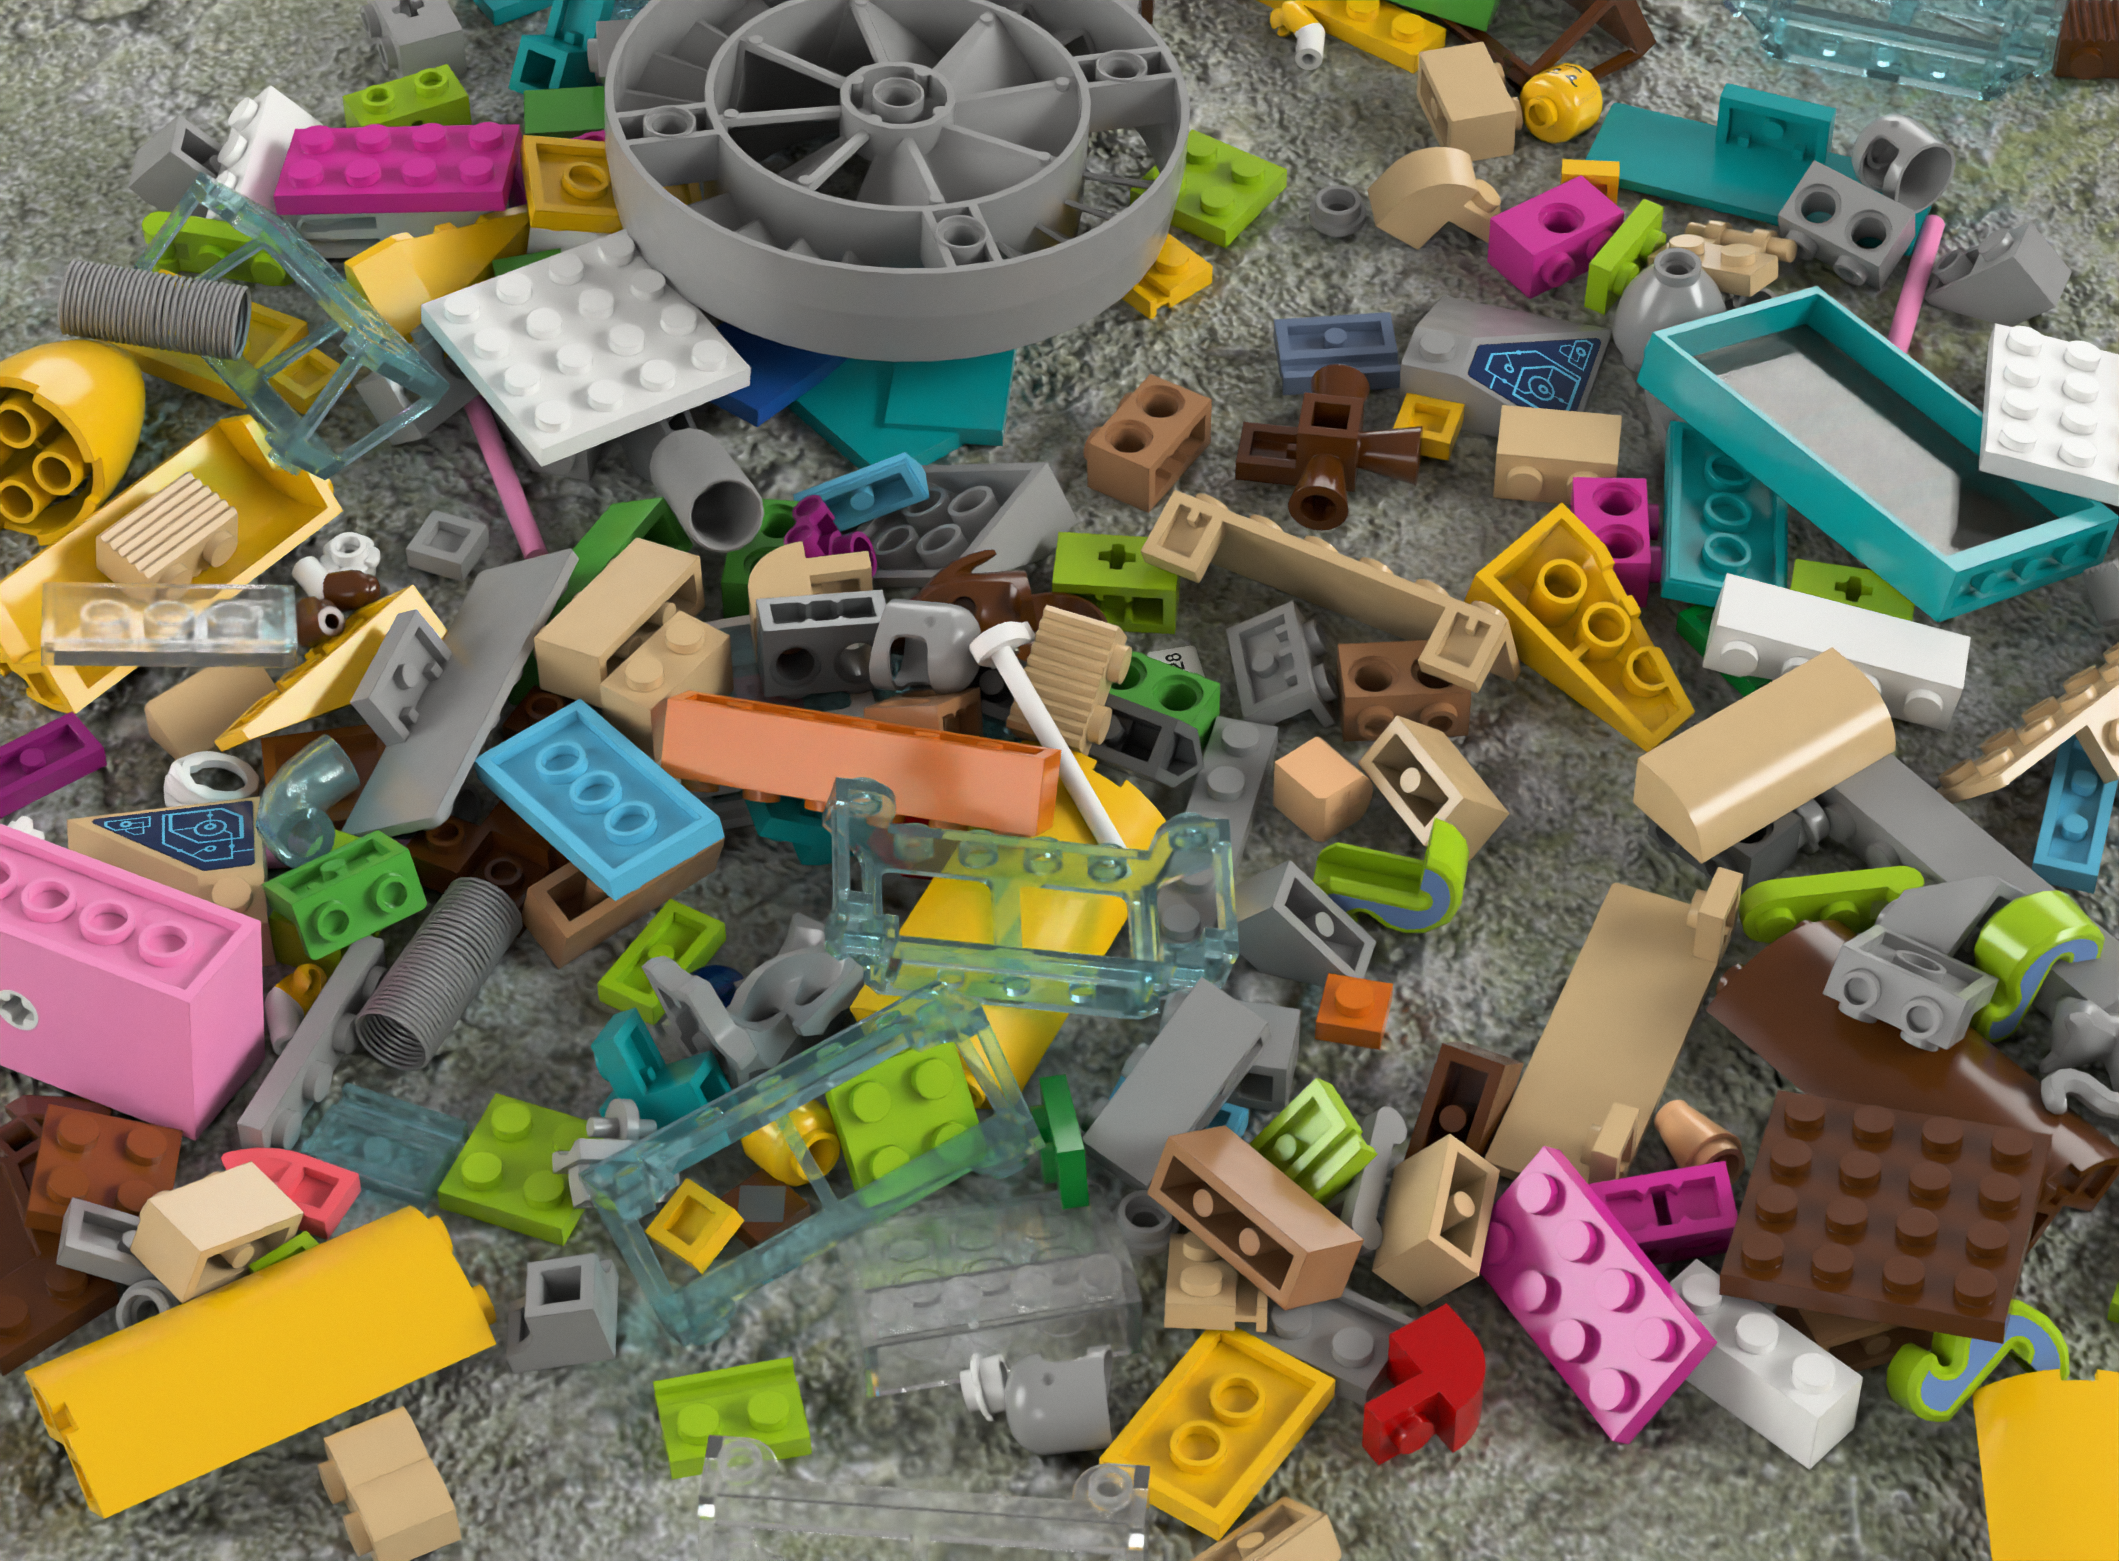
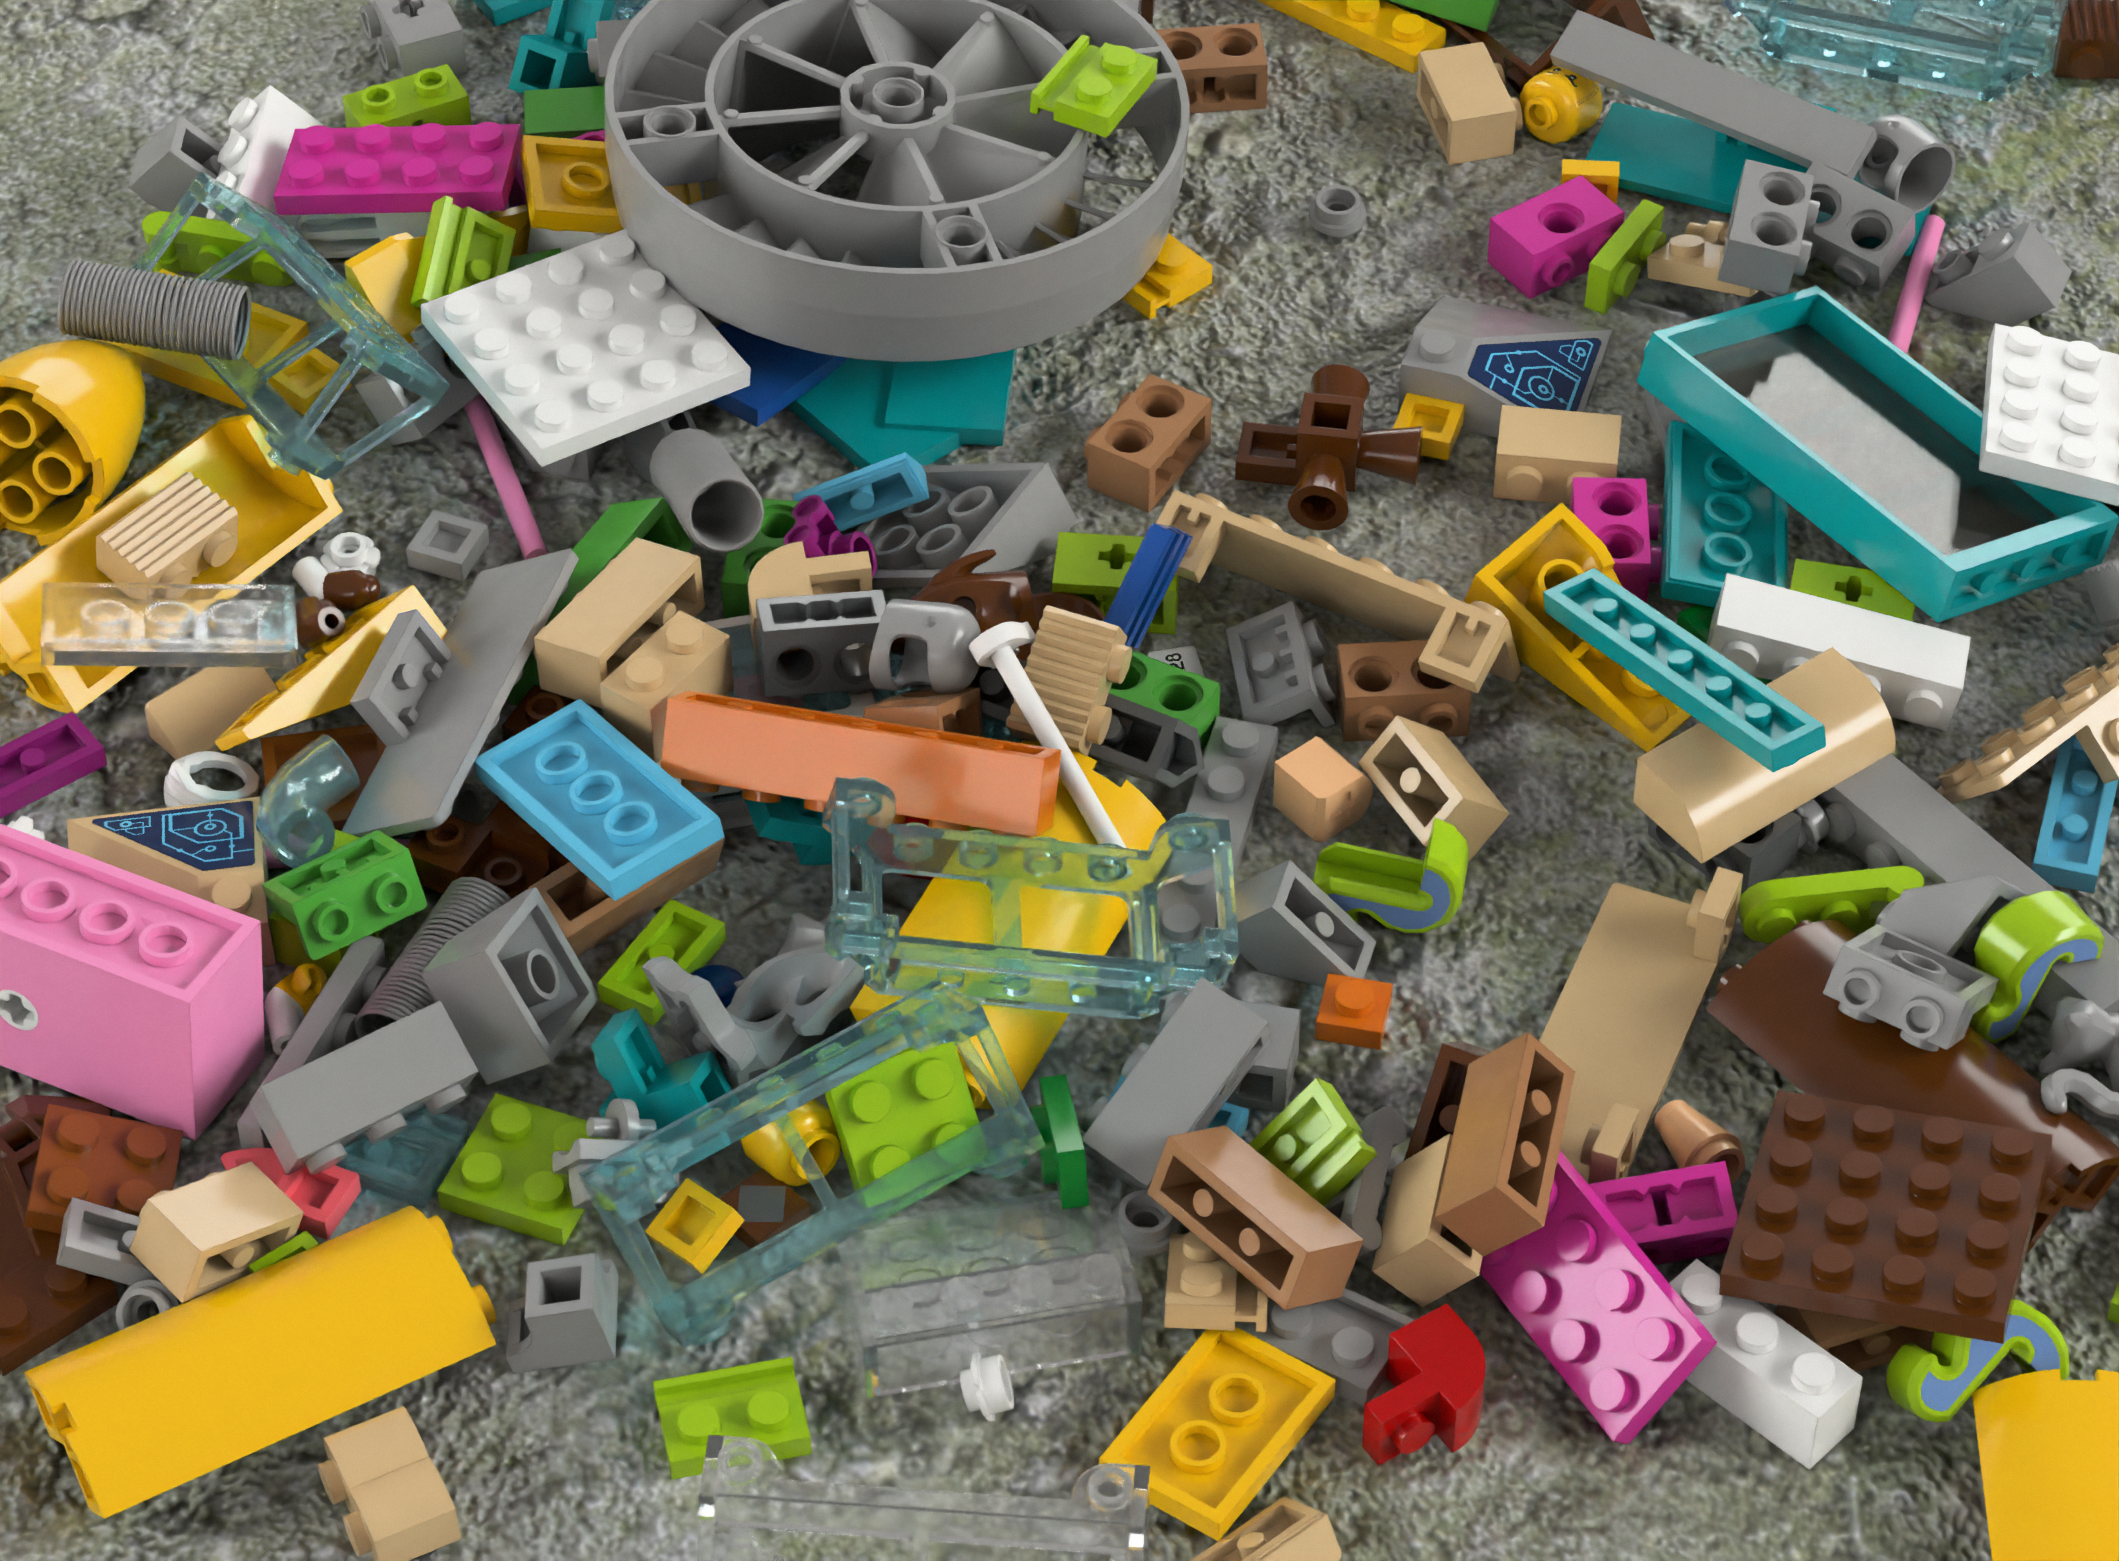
(364, 1090): none -> light grey brick
(460, 251): none -> lime plate
(512, 987): none -> light grey slope
(1060, 1404): light grey helmet -> none
(1094, 86): none -> lime plate
(1147, 581): none -> blue tile
(1220, 189): lime plate -> none
(1221, 65): none -> medium nougat brick
(1310, 34): arm -> none
(1350, 340): sand blue plate -> none
(1429, 190): tan brick -> none
(1505, 1145): none -> medium nougat brick
(1661, 297): light grey piece -> none
(1685, 670): none -> teal plate
(1712, 95): none -> light grey tile
(1768, 228): none -> light grey brick

